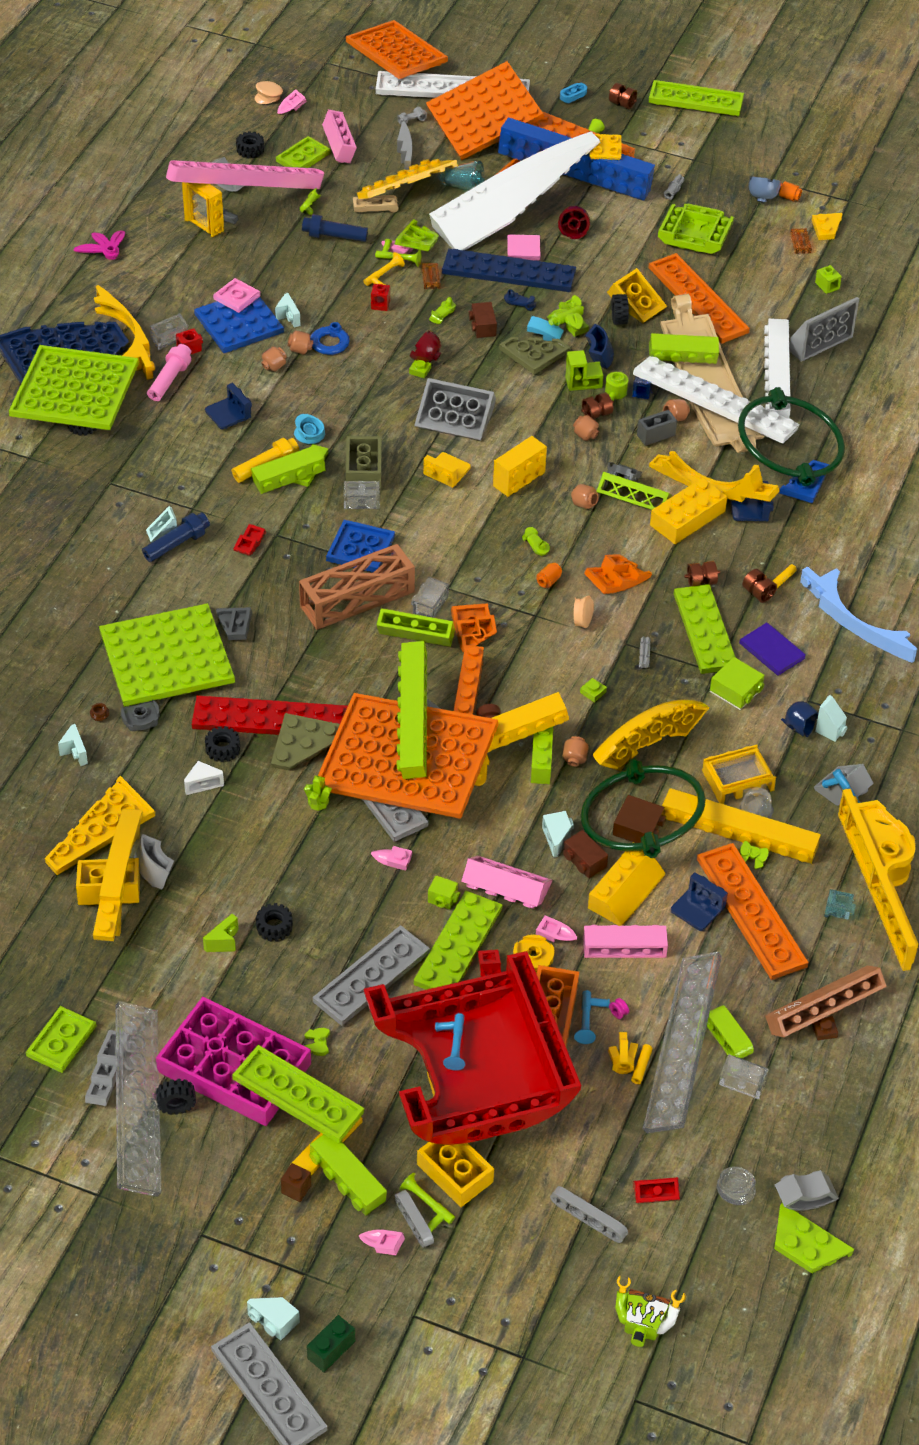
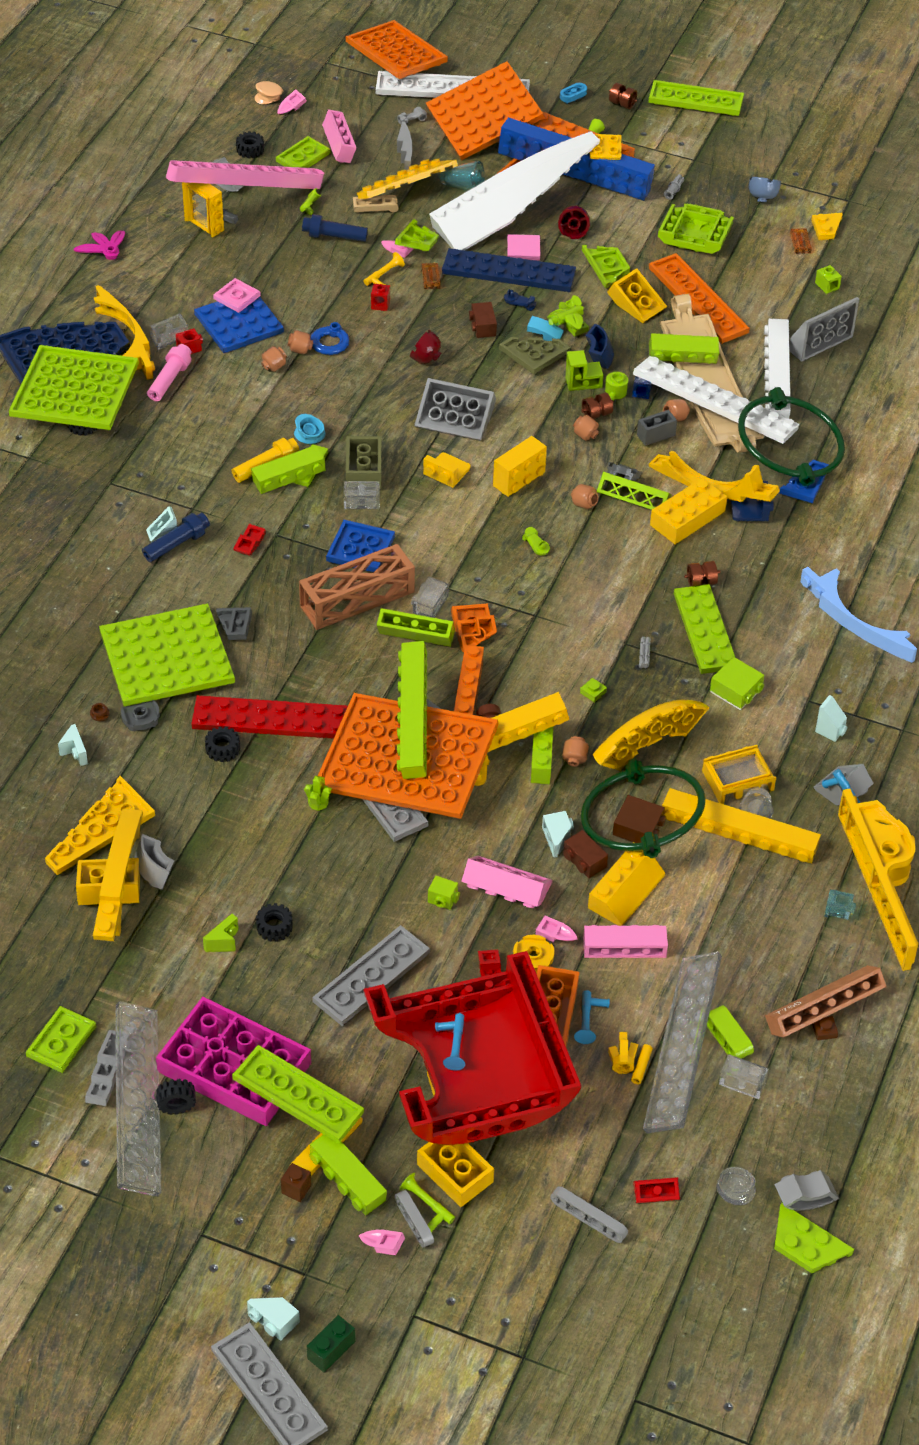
(203, 778): white slope -> none
(230, 410): dark blue bracket -> none
(287, 309): light aqua slope -> none
(301, 740): olive plate -> none
(320, 1037): lime piece -> none
(396, 858): bright pink plate -> none
(416, 258): lime piece -> none
(420, 368): lime plate -> none
(444, 310): lime piece -> none
(458, 942): lime plate -> none
(549, 575): orange brick -> none
(583, 611): light nougat piece -> none
(607, 263): none -> lime wing
(616, 574): orange slope -> none
(619, 1008): dark pink bush -> none
(620, 309): black tyre -> none
(645, 1314): torso -> none
(700, 902): dark blue bracket -> none
(753, 852): lime piece -> none
(753, 912): orange plate -> none
(761, 586): copper wheel -> none
(772, 649): dark purple tile -> none
(783, 576): yellow piece -> none
(790, 191): orange brick -> none
(801, 717): dark blue helmet -> none

